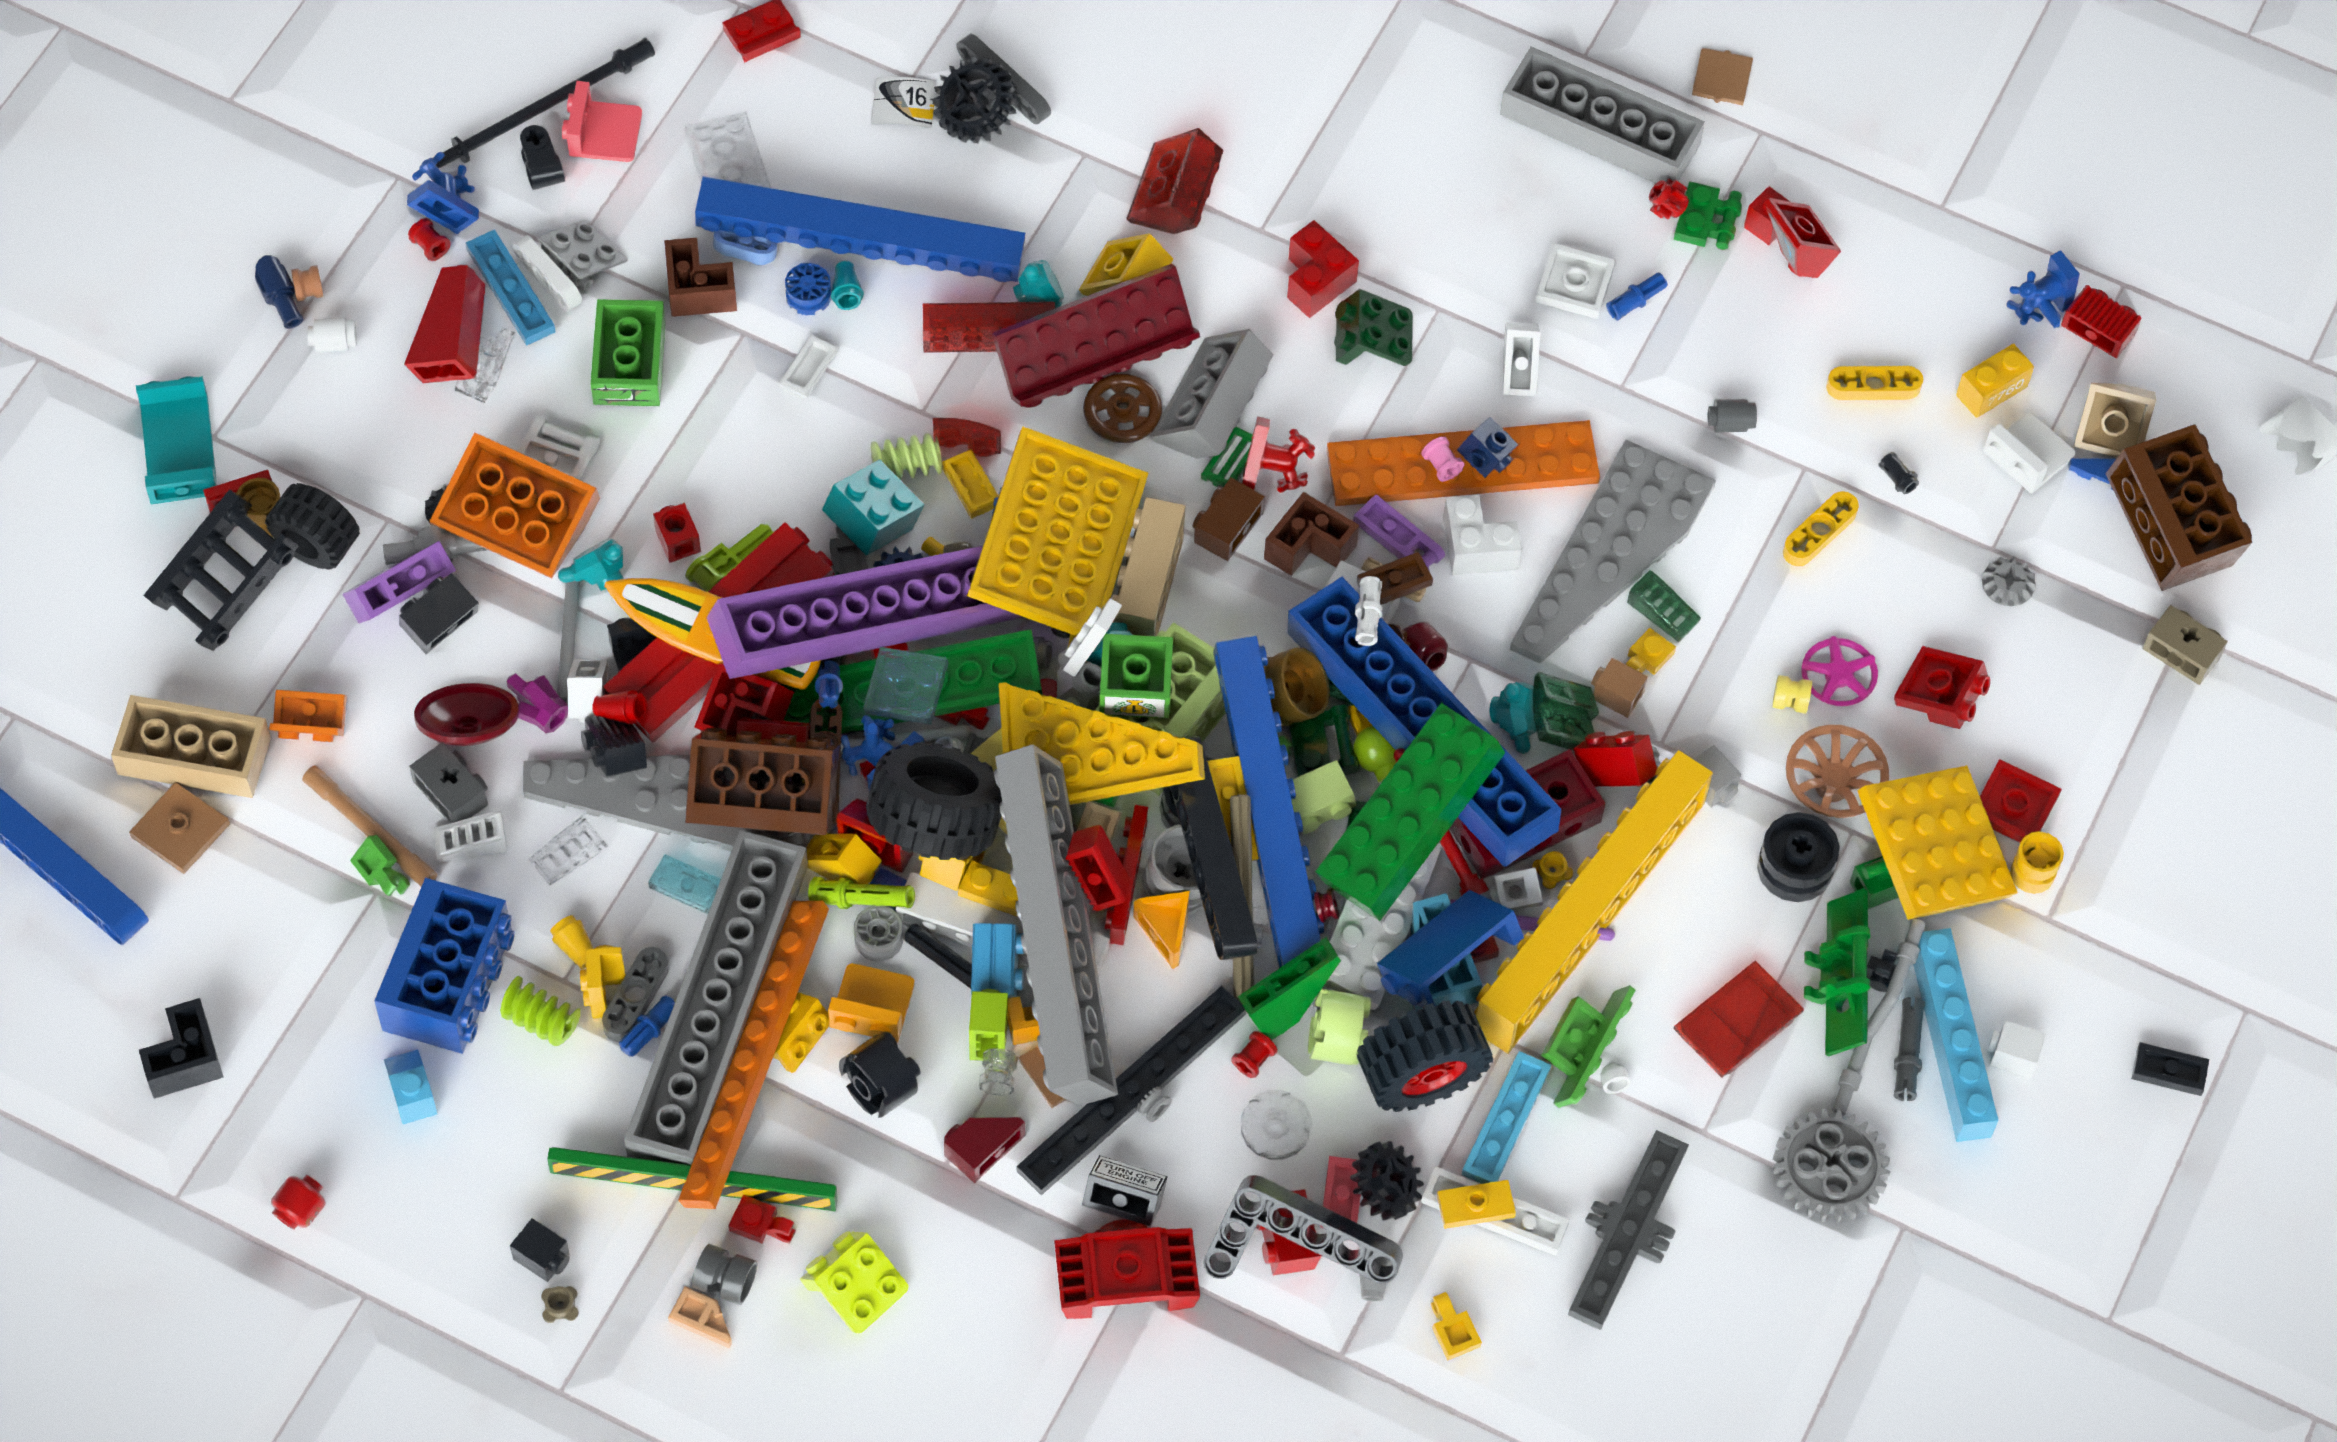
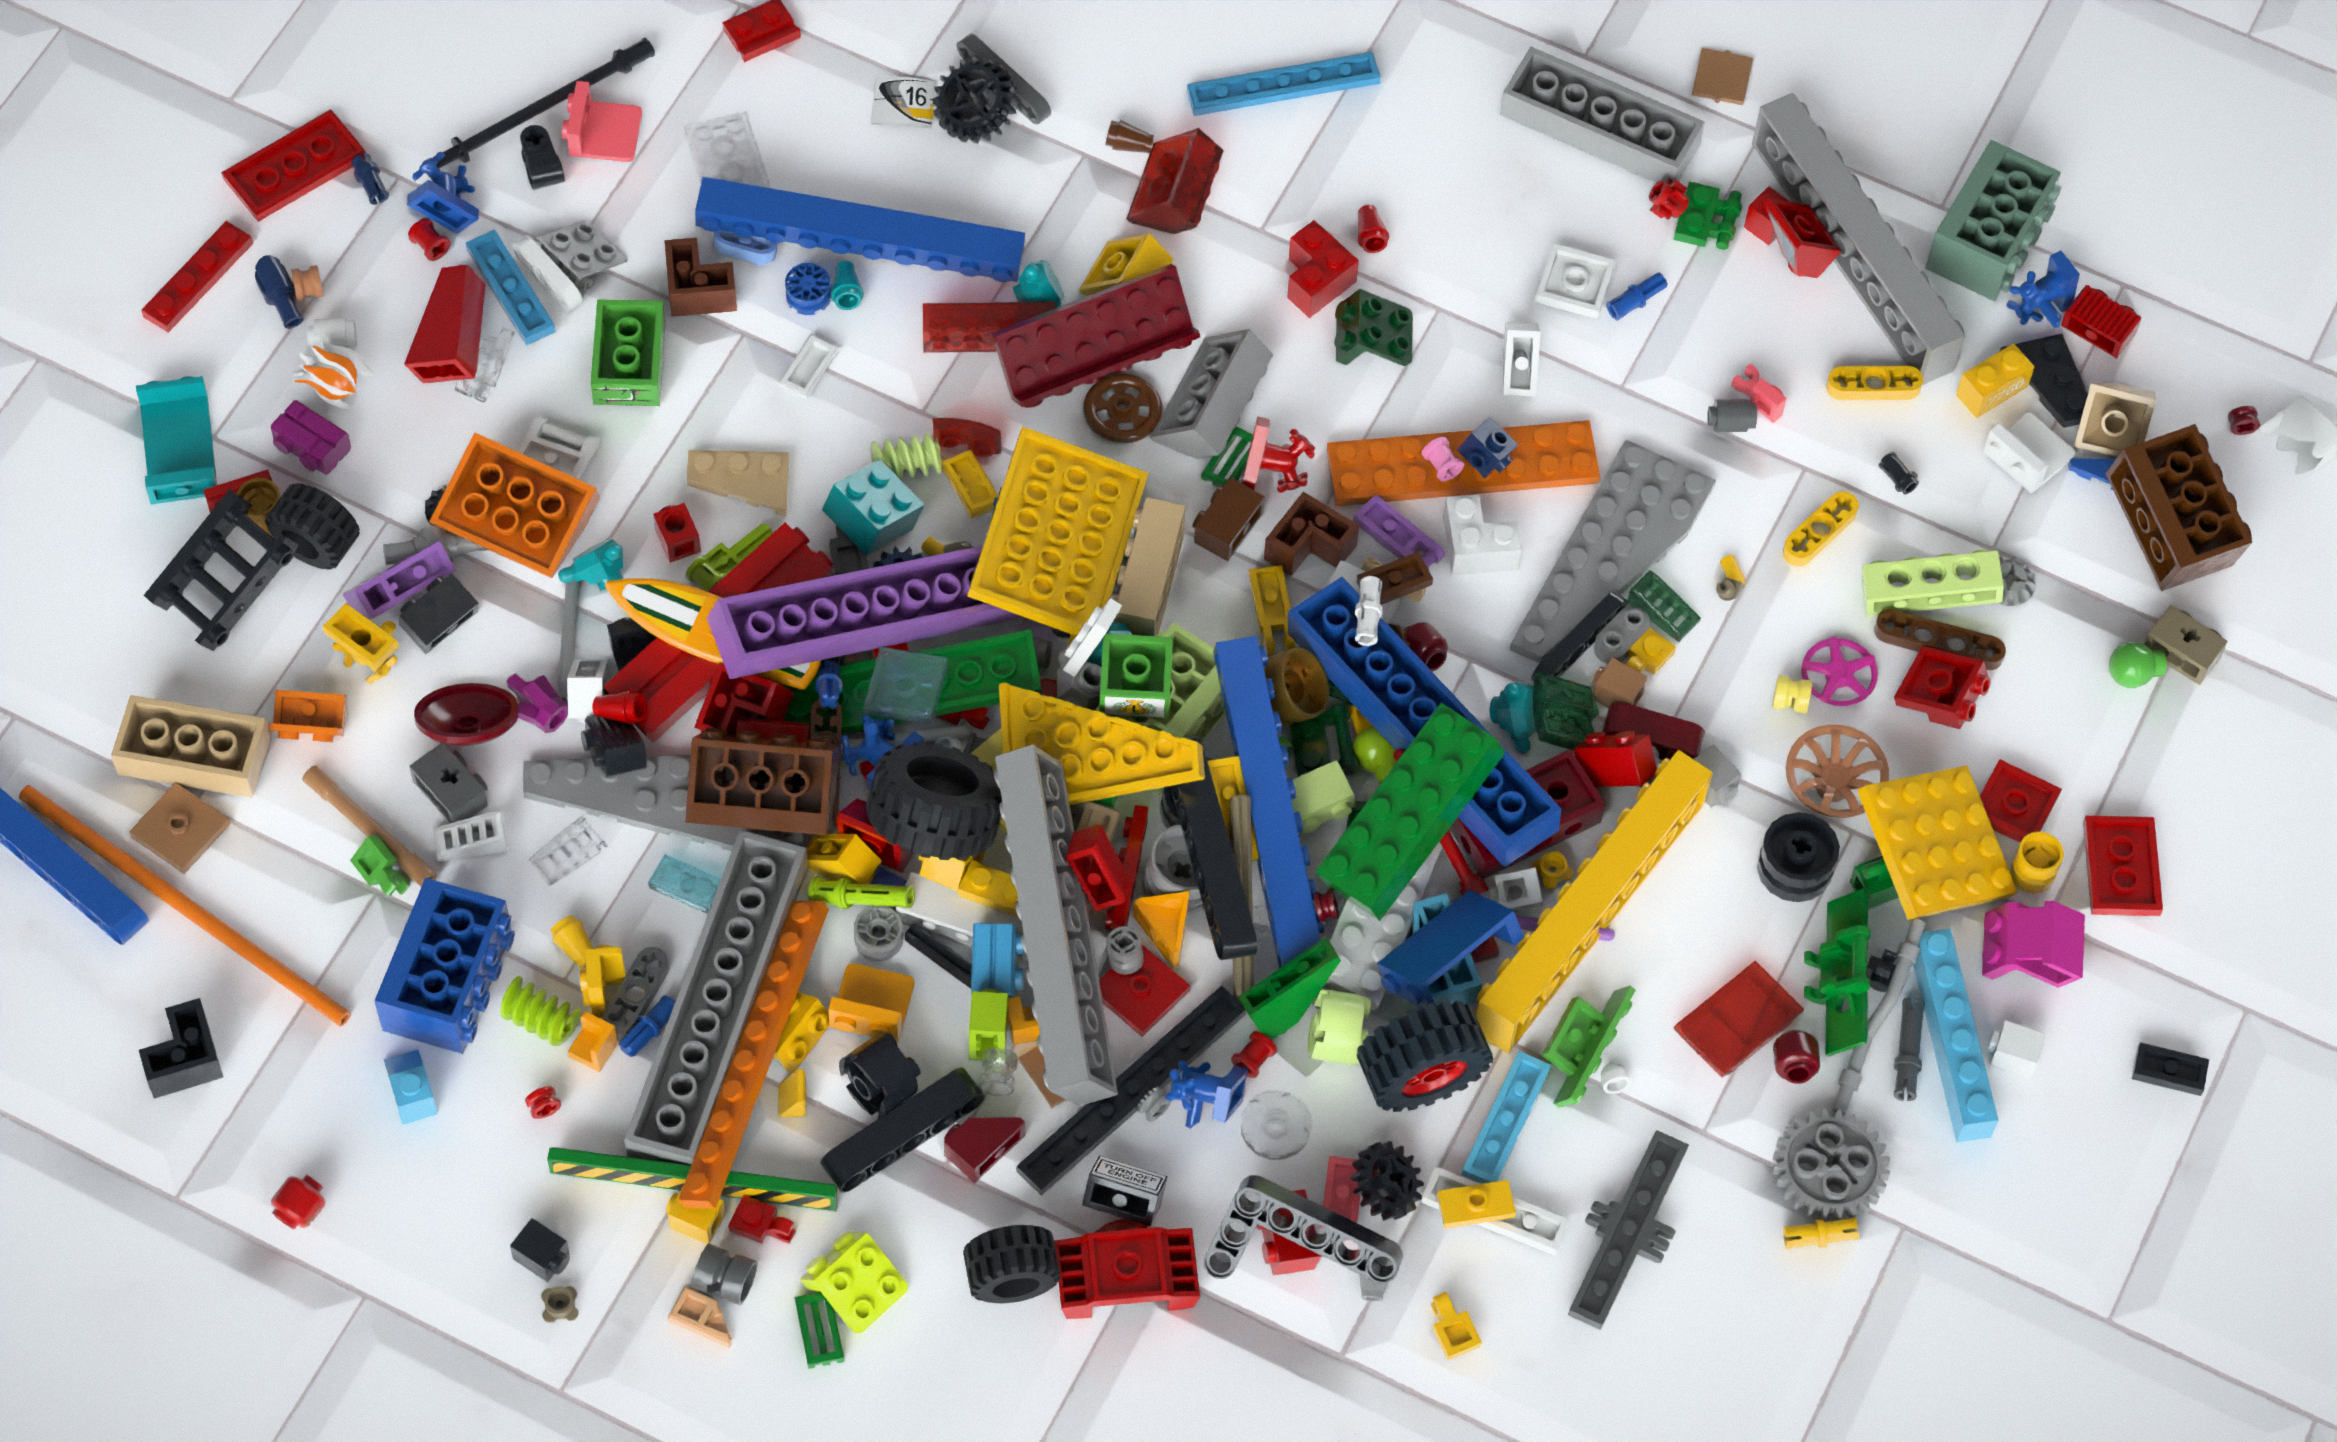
(185, 905): none -> orange piece
(197, 276): none -> red plate
(293, 165): none -> red tile
(310, 438): none -> magenta brick
(332, 371): none -> hair
(362, 641): none -> yellow piece
(367, 174): none -> dark blue pin
(543, 1102): none -> red bush
(594, 1042): none -> light orange panel
(695, 1222): none -> yellow brick
(747, 475): none -> tan wing
(792, 1095): none -> yellow slope
(824, 1357): none -> green tile
(902, 1130): none -> black beam
(1011, 1264): none -> black tyre
(1125, 950): none -> light grey wheel
(1128, 138): none -> reddish brown cone
(1145, 995): none -> red plate
(1223, 1092): none -> blue piece
(1271, 604): none -> yellow hinge
(1283, 83): none -> dark azure tile
(1371, 230): none -> red cone
(1581, 637): none -> black beam
(1622, 632): none -> light grey plate
(1665, 731): none -> dark red beam
(1734, 579): none -> arm
(1767, 397): none -> coral plate
(1796, 1056): none -> dark red head
(1820, 1233): none -> yellow pin
(1870, 253): none -> light grey brick
(1940, 633): none -> reddish brown beam
(1949, 590): none -> yellowish green brick
(1994, 221): none -> sand green brick
(2034, 941): none -> dark pink piece
(2055, 378): none -> black wing
(2122, 865): none -> red plate
(2136, 664): none -> bright green piece
(2243, 420): none -> dark red bush

